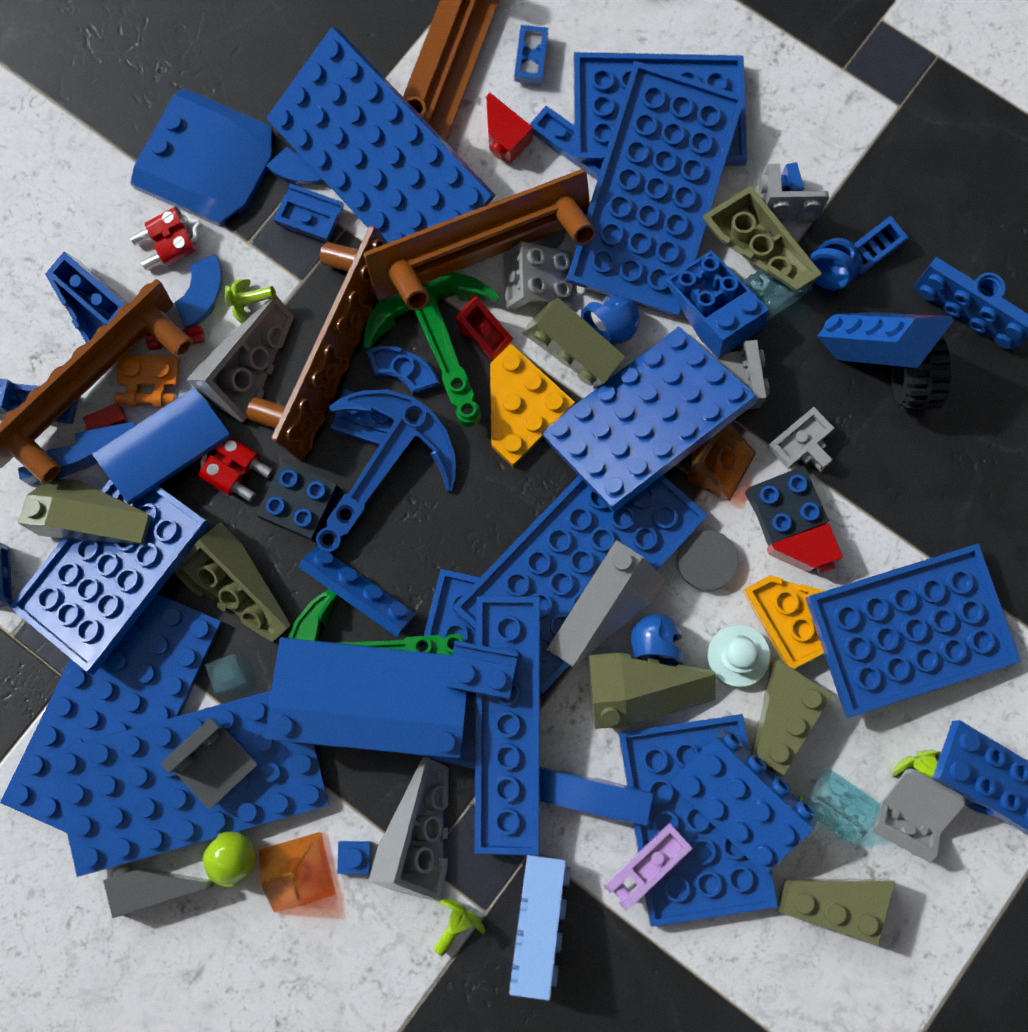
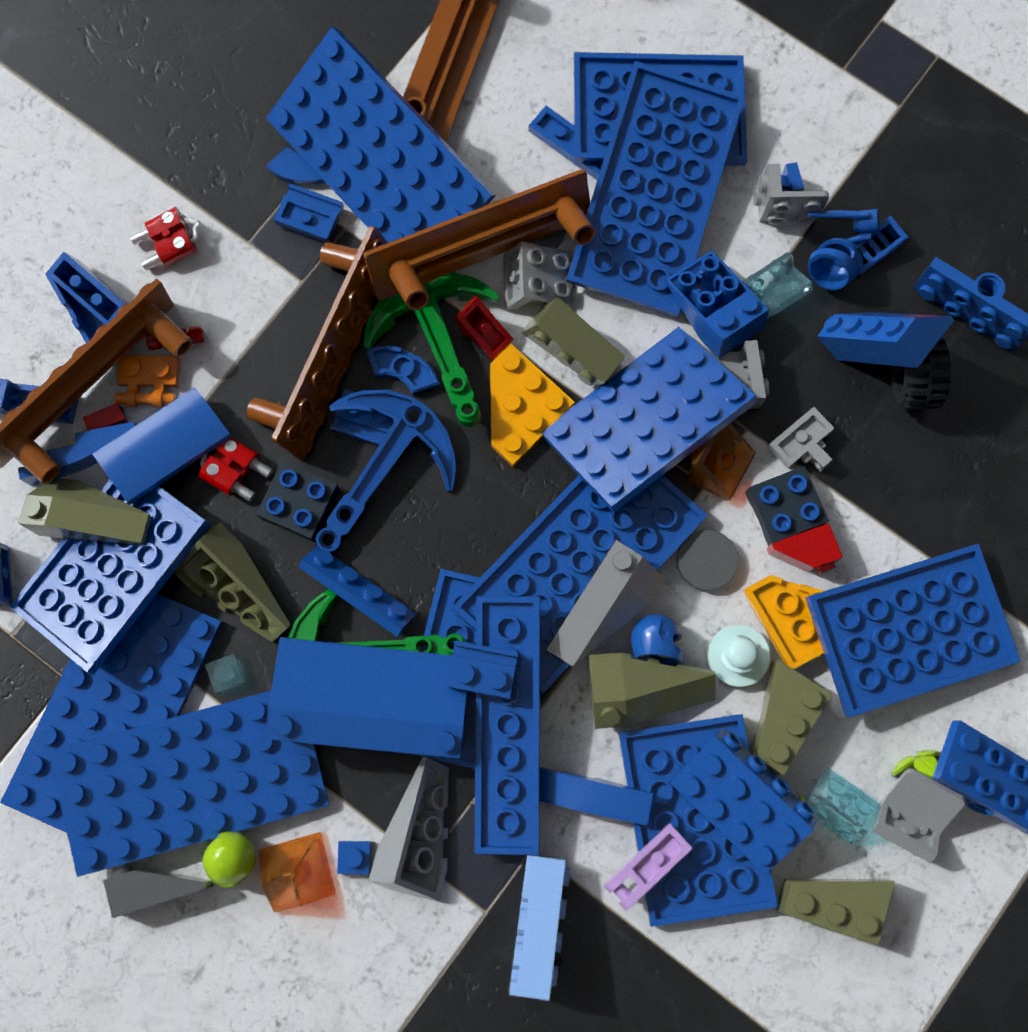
(202, 292): blue tile -> none
(204, 158): blue wedge -> none
(210, 762): dark grey bracket -> none
(239, 297): lime plant -> none
(242, 362): light grey wedge -> none
(458, 923): lime plant -> none
(506, 130): red slope -> none
(531, 54): blue piece -> none
(617, 315): blue helmet -> none
(759, 236): olive wedge -> none
(863, 221): none -> blue plant

